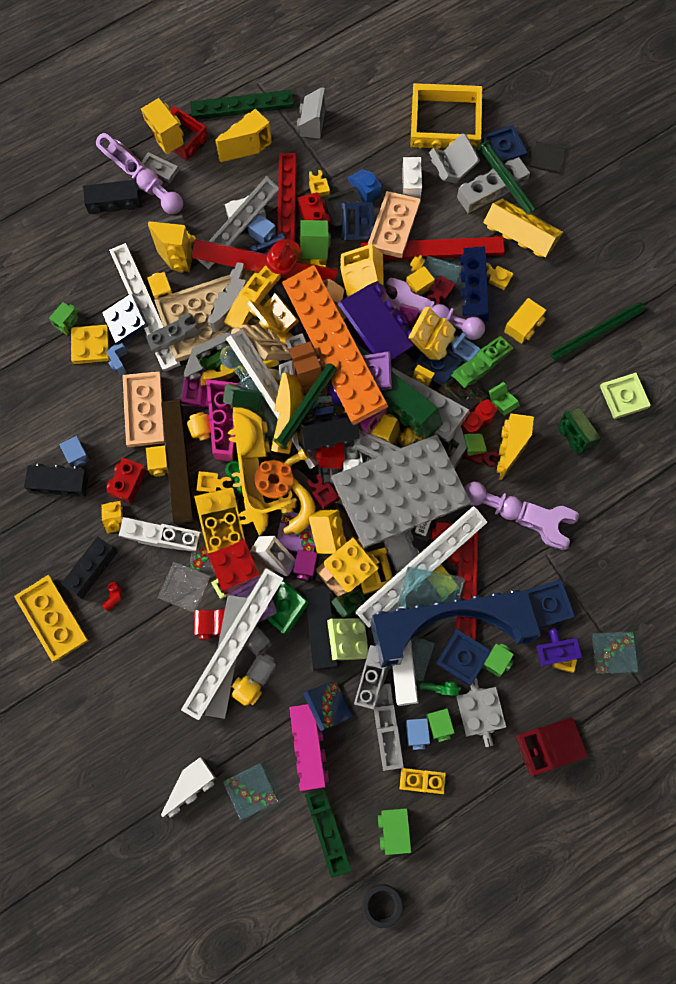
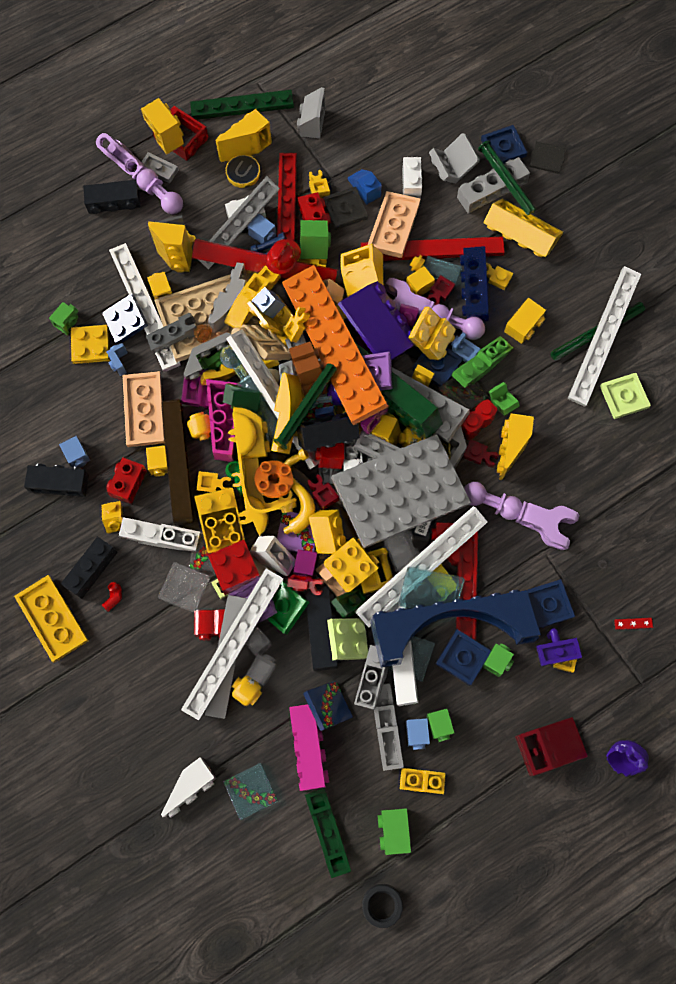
(202, 333): none -> clear orange plate
(243, 171): none -> black tile
(268, 302): none -> medium blue brick
(295, 326): none -> yellow plate
(301, 583): none -> red plate
(363, 220): dark blue plate -> none
(445, 93): yellow window -> none
(449, 688): green plate -> none
(475, 444): bright green slope -> none
(481, 712): light grey plate -> none
(578, 431): dark green slope -> none
(604, 336): none -> white plate
(614, 653): clear light blue tile -> none
(628, 758): none -> dark purple hair
(633, 623): none -> red sticker

